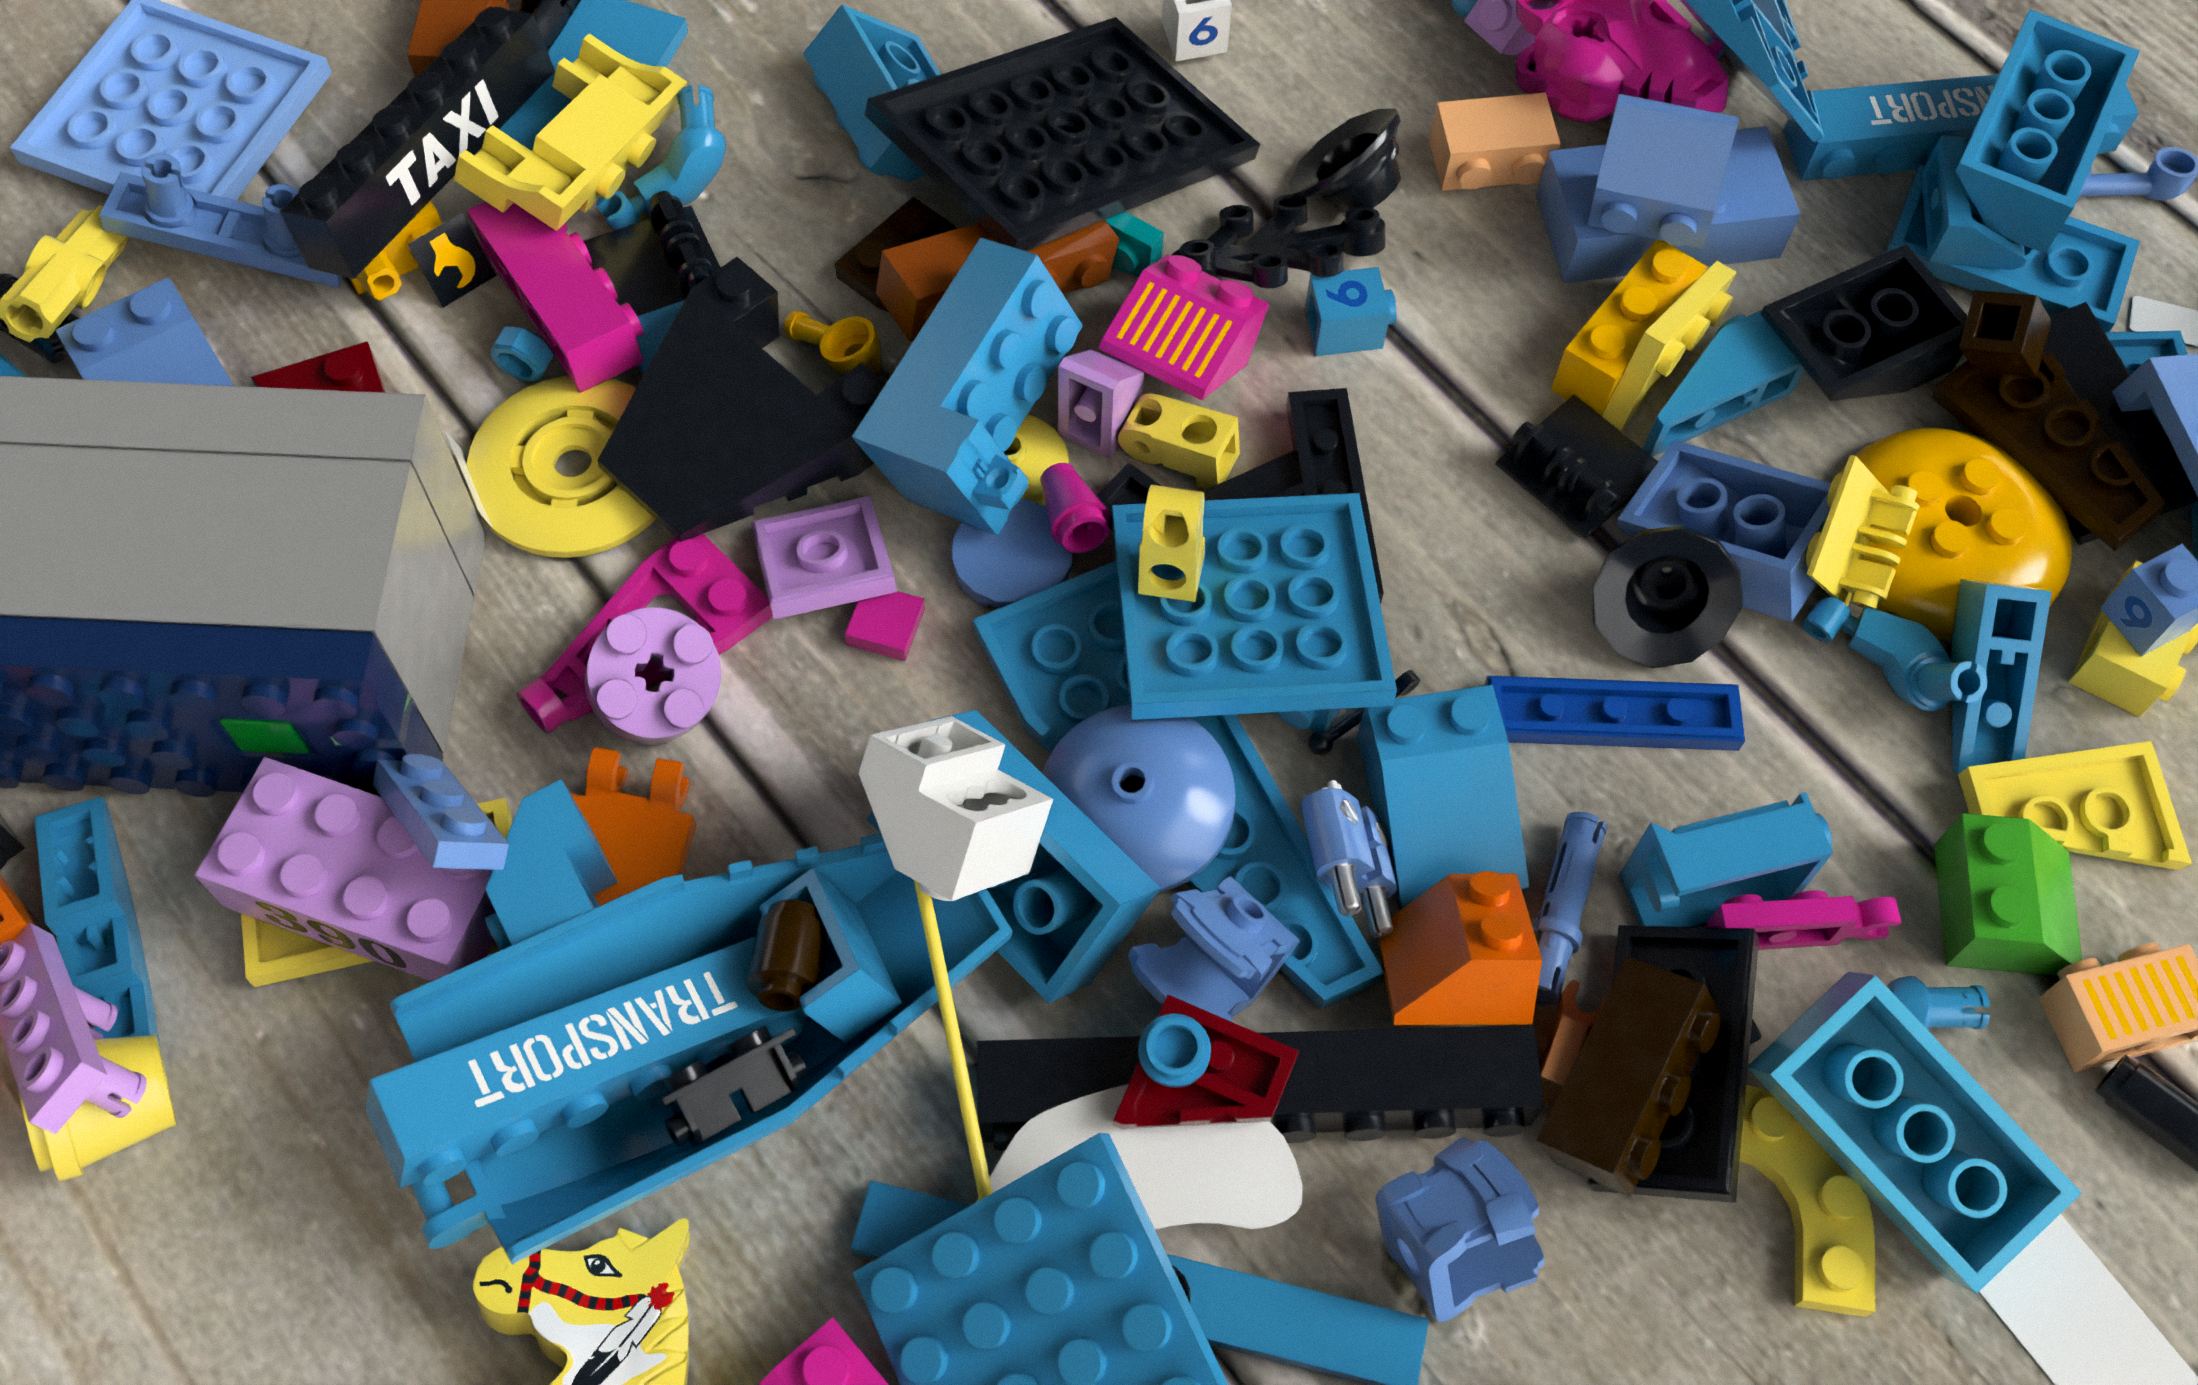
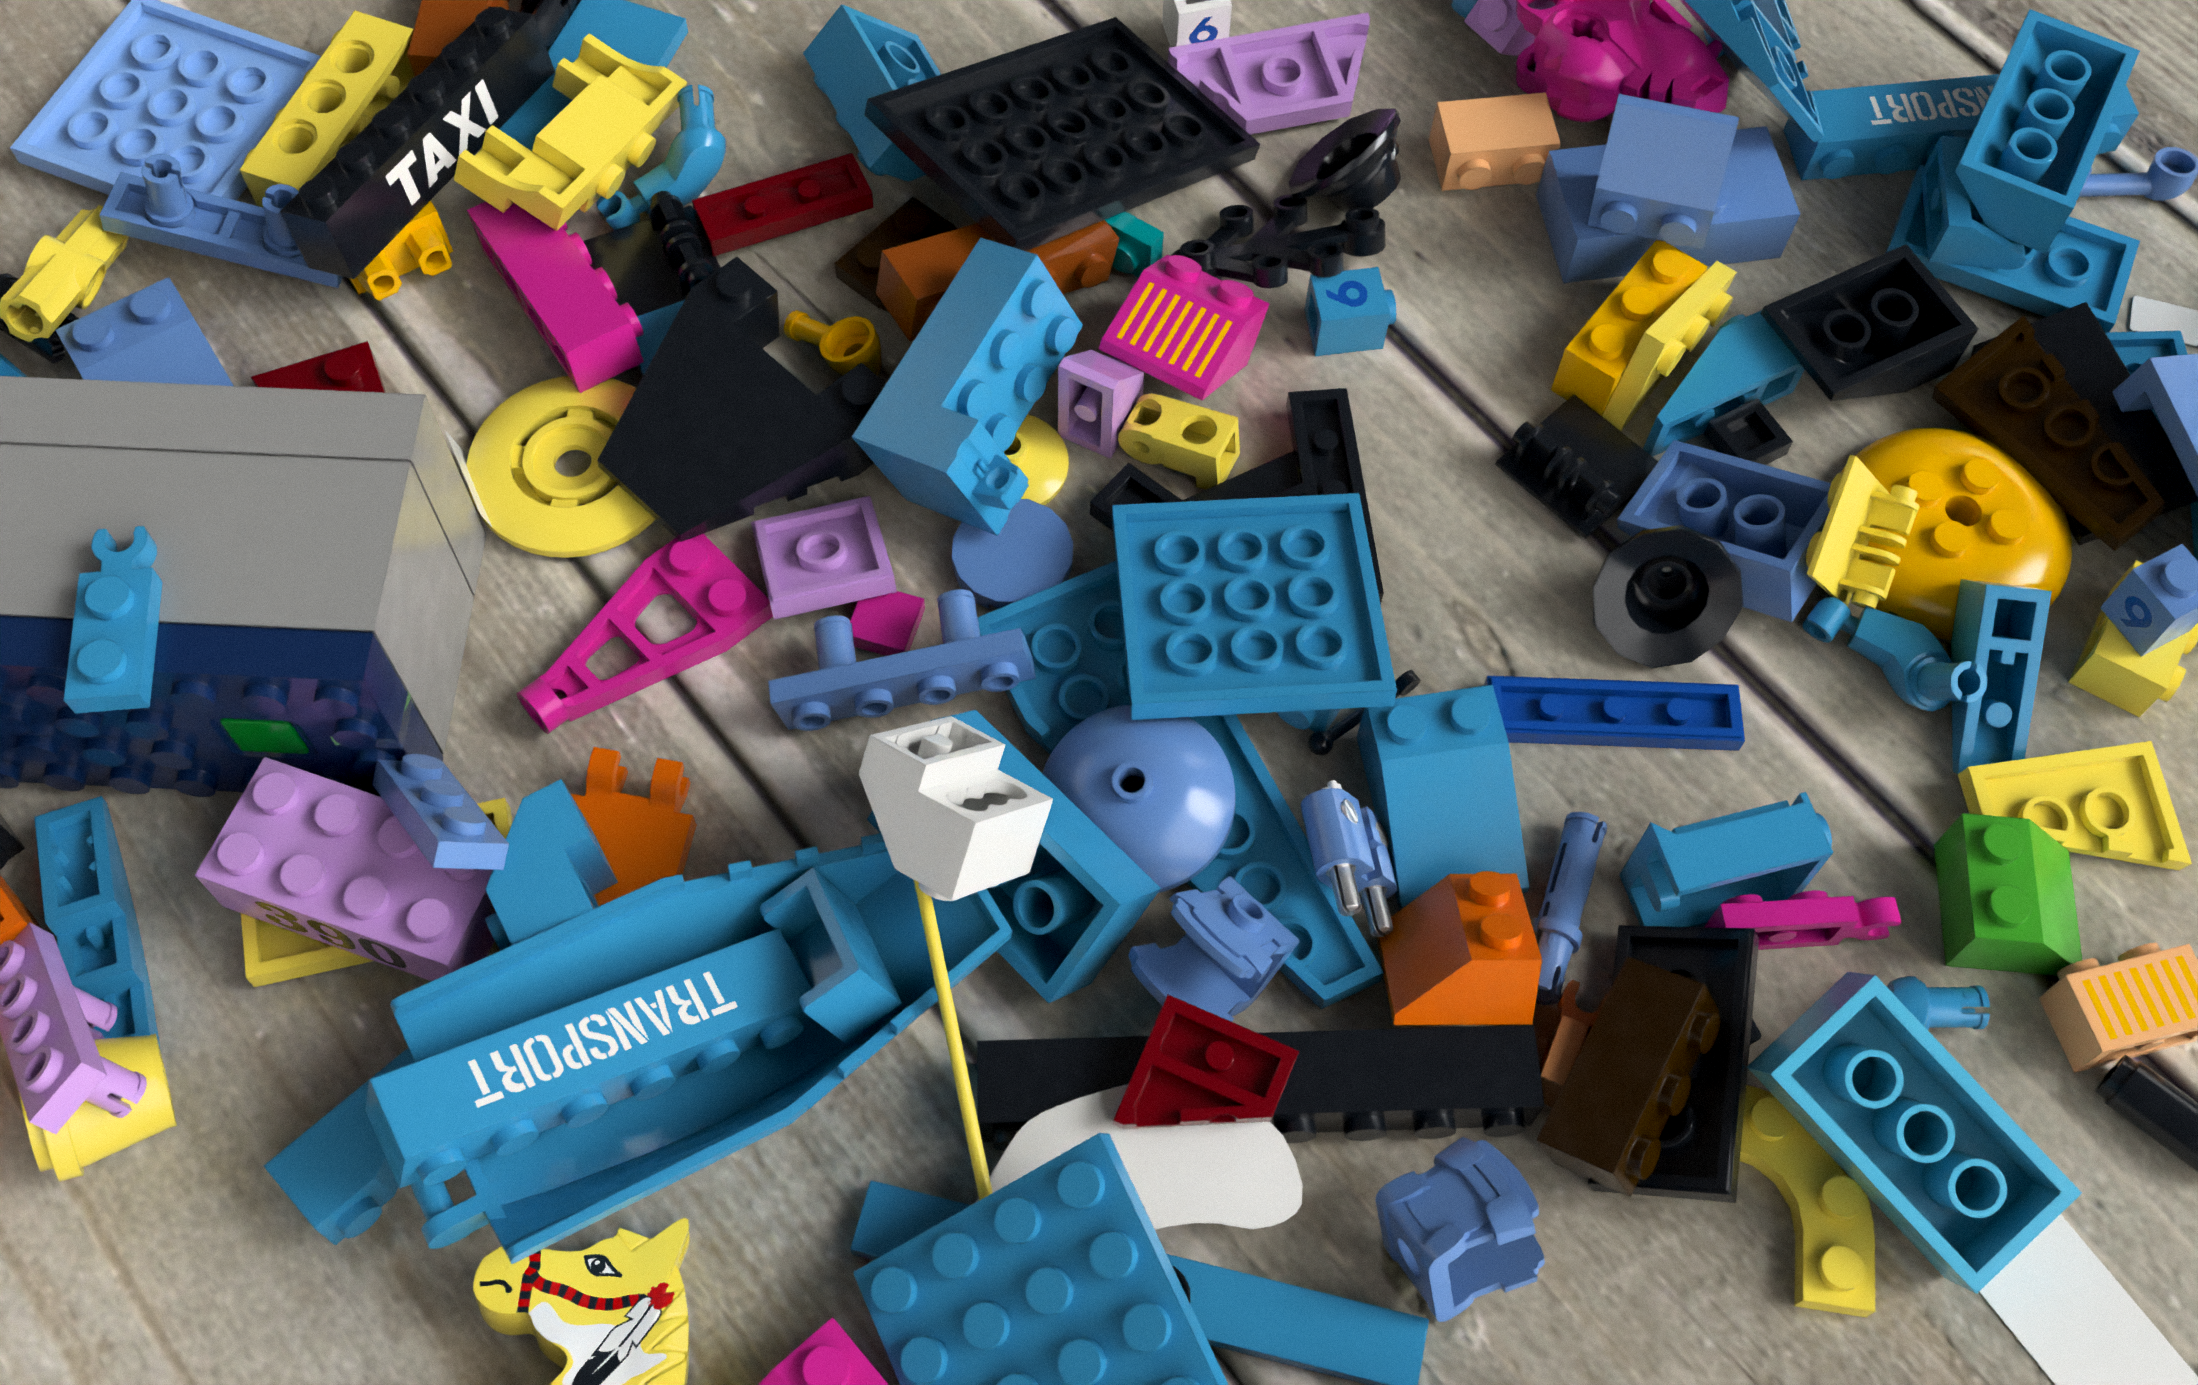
(115, 628): none -> dark azure plate
(335, 102): none -> light yellow brick
(339, 1168): none -> dark azure slope
(452, 259): black sticker -> none
(521, 353): dark azure tile -> none
(681, 651): lavender brick -> none
(702, 1096): black hinge -> none
(782, 204): none -> dark red plate
(787, 954): dark brown brick -> none
(902, 679): none -> medium blue plate
(1073, 510): dark pink cone -> none
(1172, 537): light yellow leg -> none
(1174, 1050): dark azure plate -> none
(1279, 74): none -> lavender wing
(1749, 434): none -> black plate
(2005, 333): dark brown brick -> none

